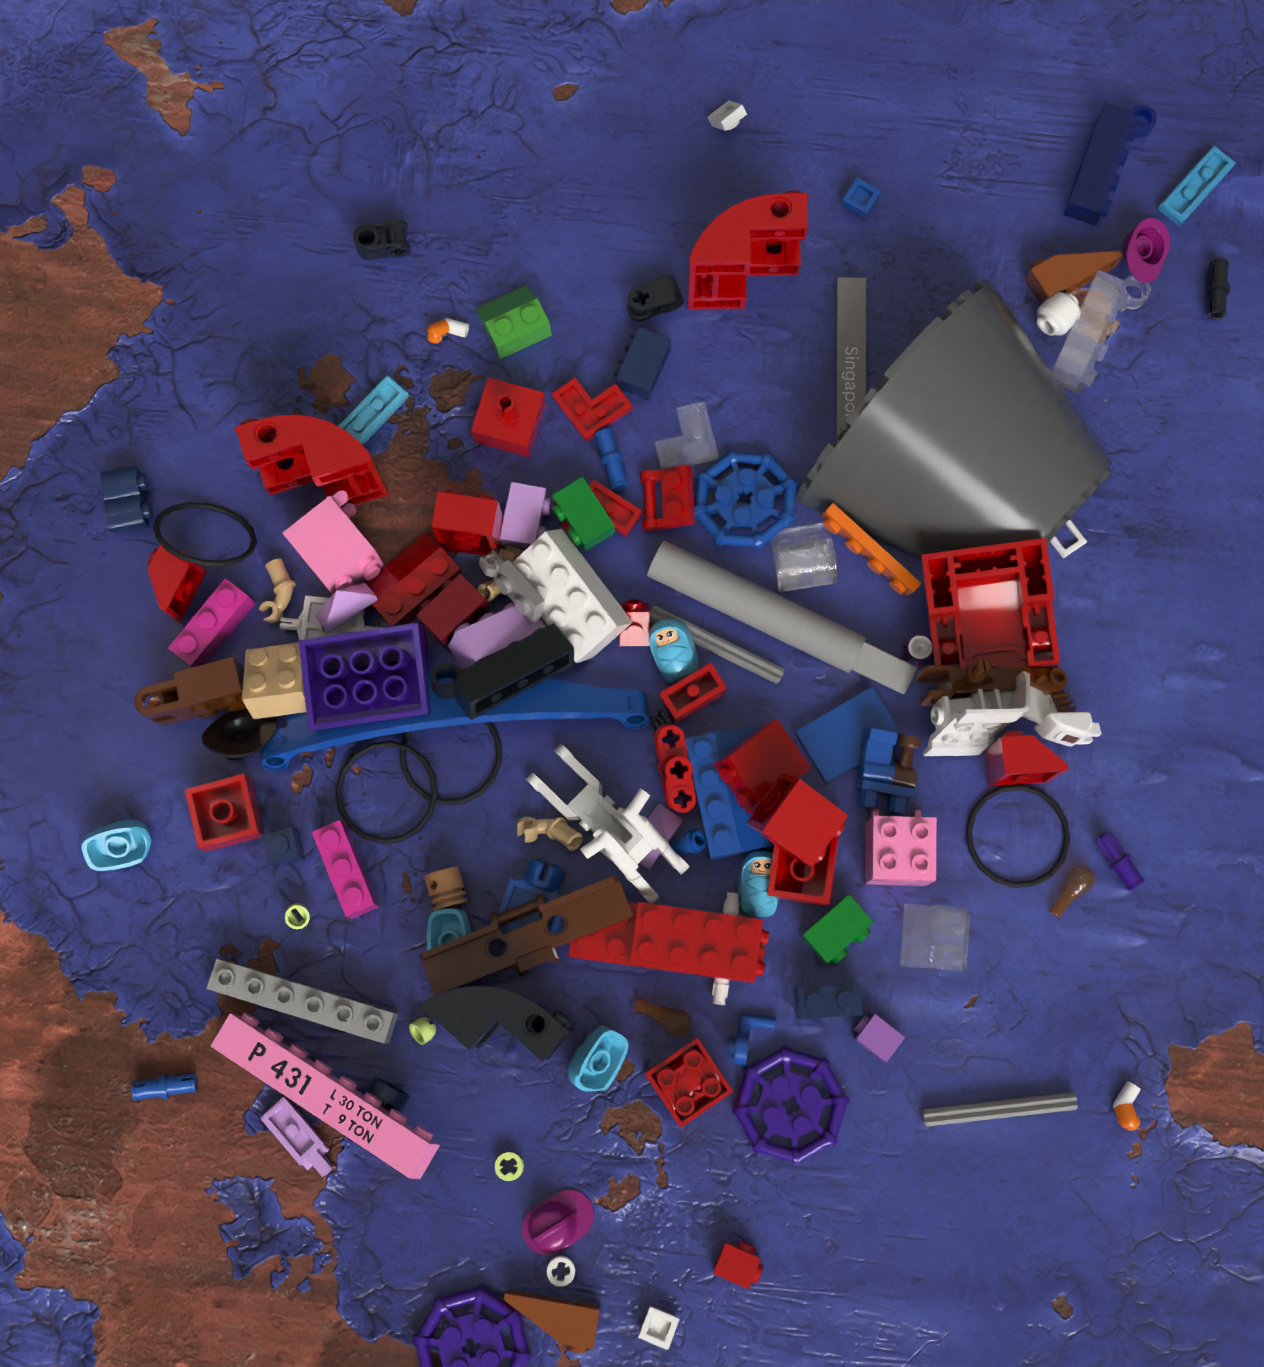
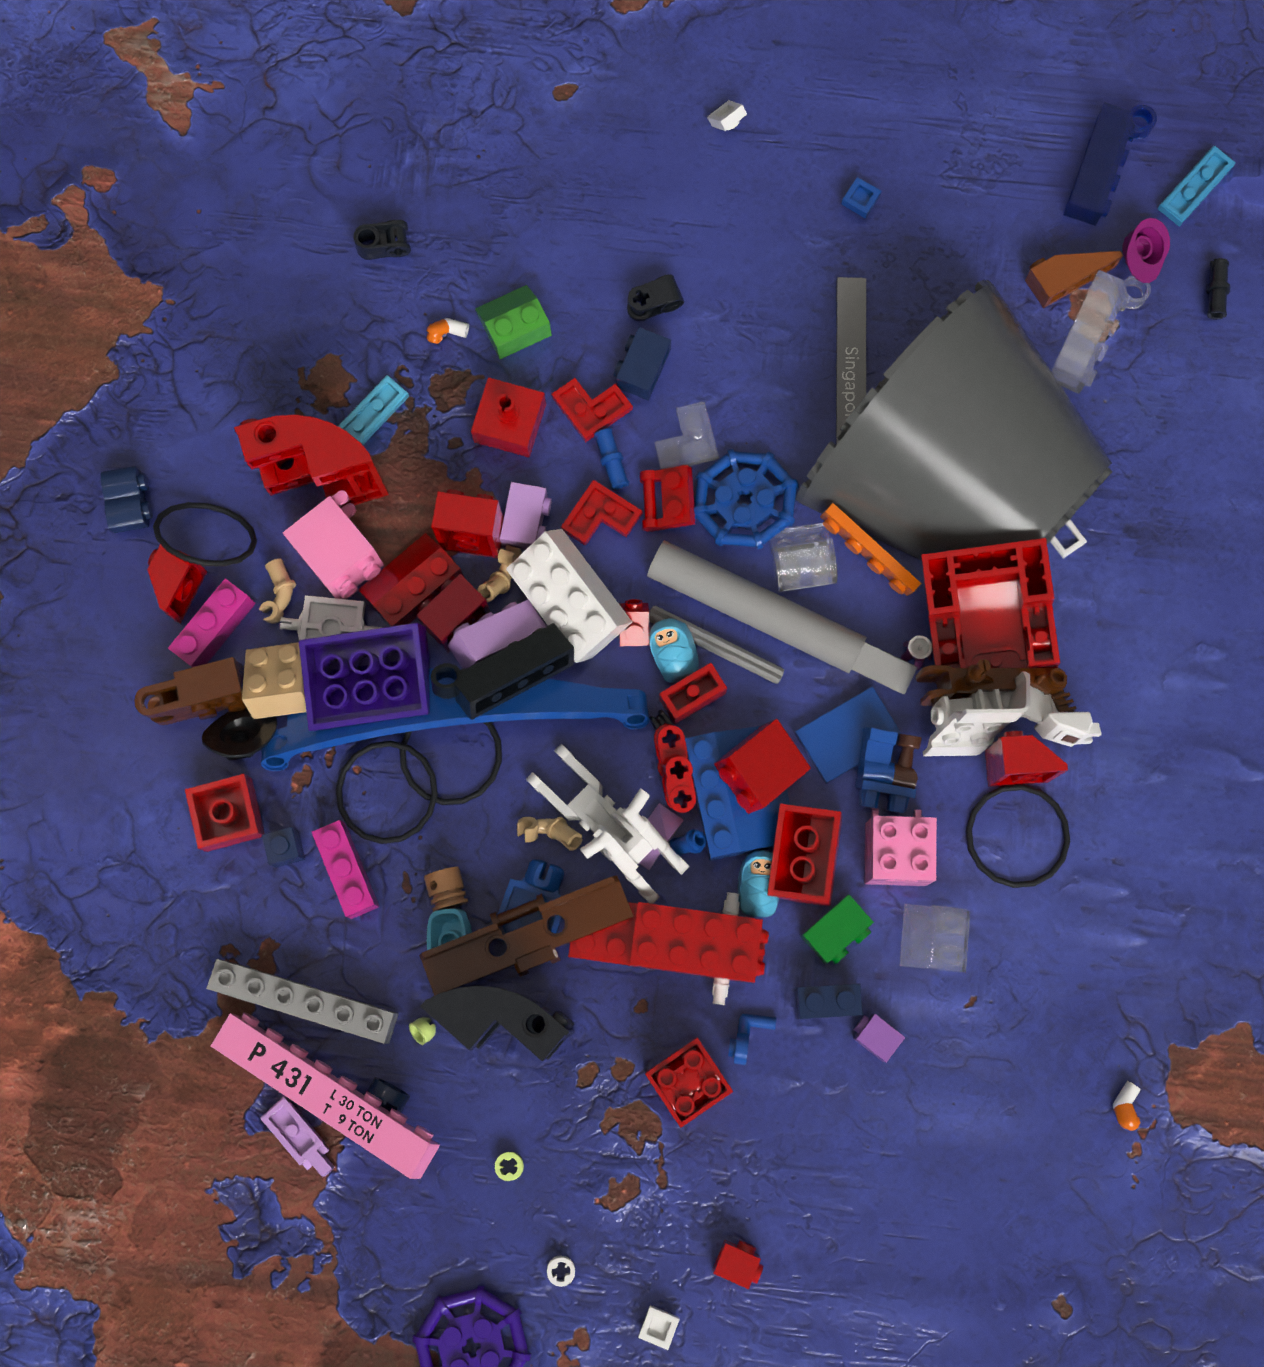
(117, 845): medium azure piece -> none
(164, 1086): blue pin -> none
(291, 919): yellowish green hinge -> none
(344, 605): lavender slope -> none
(513, 583): light grey hinge -> none
(557, 1222): magenta piece -> none
(563, 1319): dark orange slope -> none
(583, 514): green brick -> none
(598, 1060): medium azure piece -> none
(673, 1020): clear orange piece -> none
(738, 245): red slope -> none
(797, 819): red brick -> none
(799, 1121): dark purple plate -> none
(999, 1109): light grey axle -> none
(1057, 314): white head -> none
(1079, 881): clear orange piece -> none
(1119, 860): dark purple axle -> none

